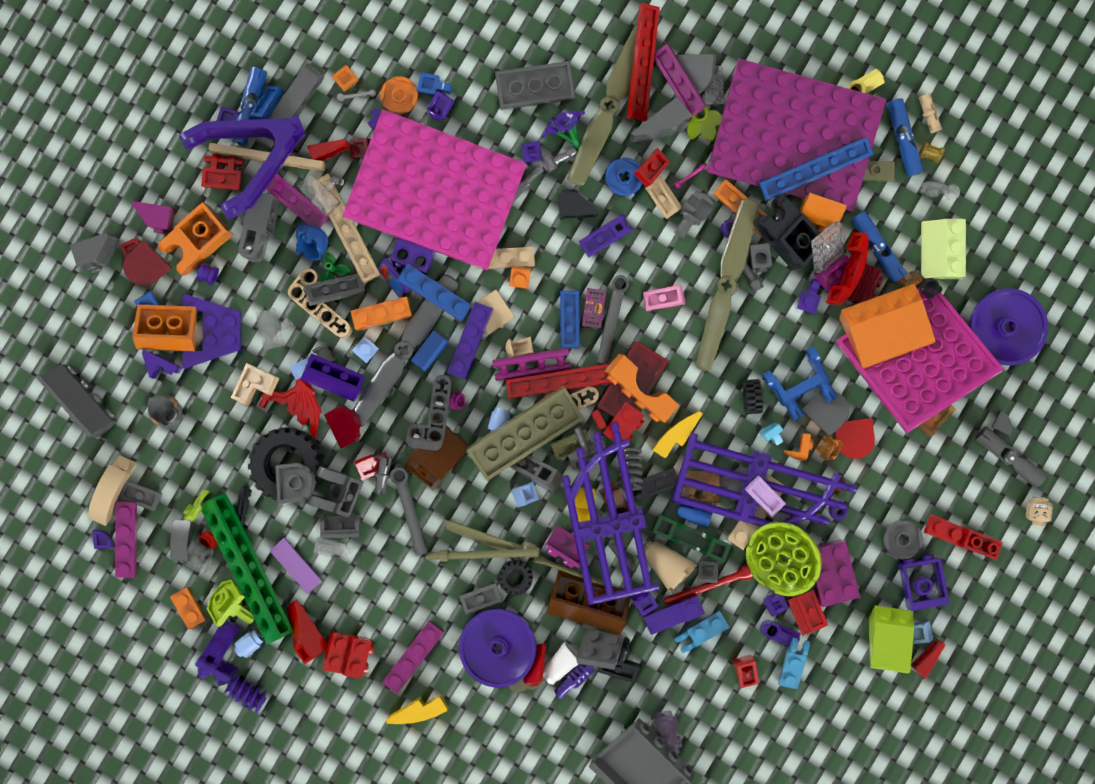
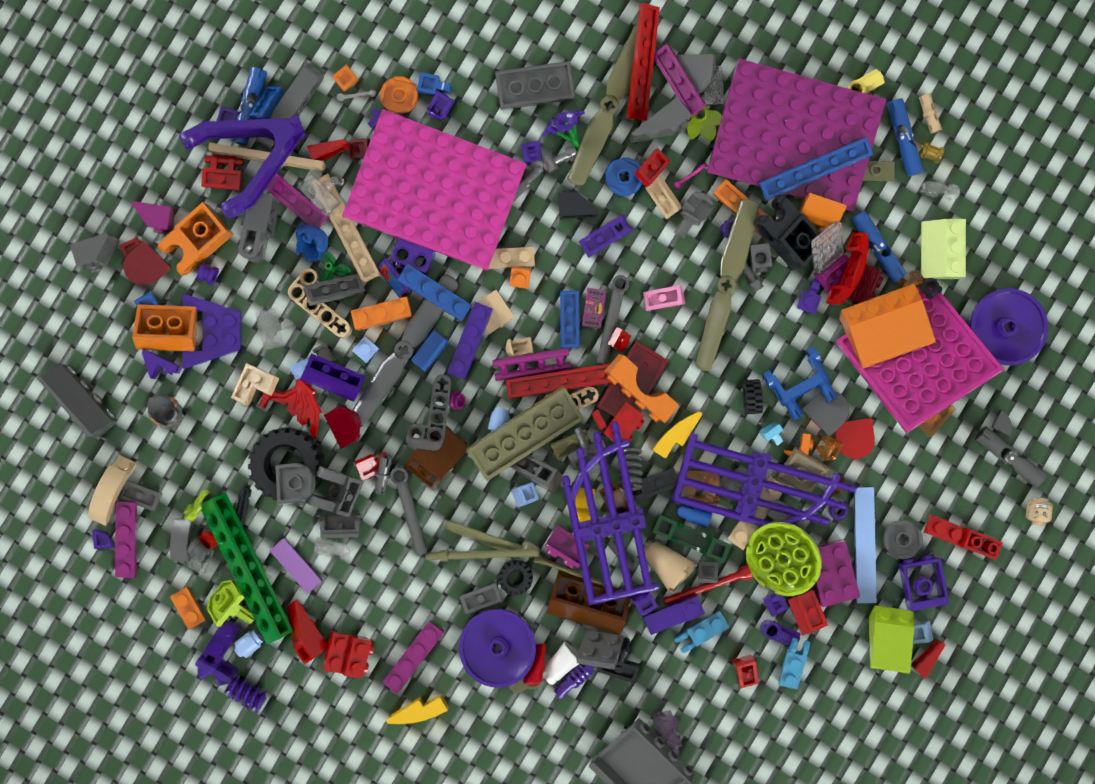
(619, 339): none -> red plate
(765, 496): lavender tile -> none
(802, 462): none -> dark tan tile
(865, 544): none -> light blue tile

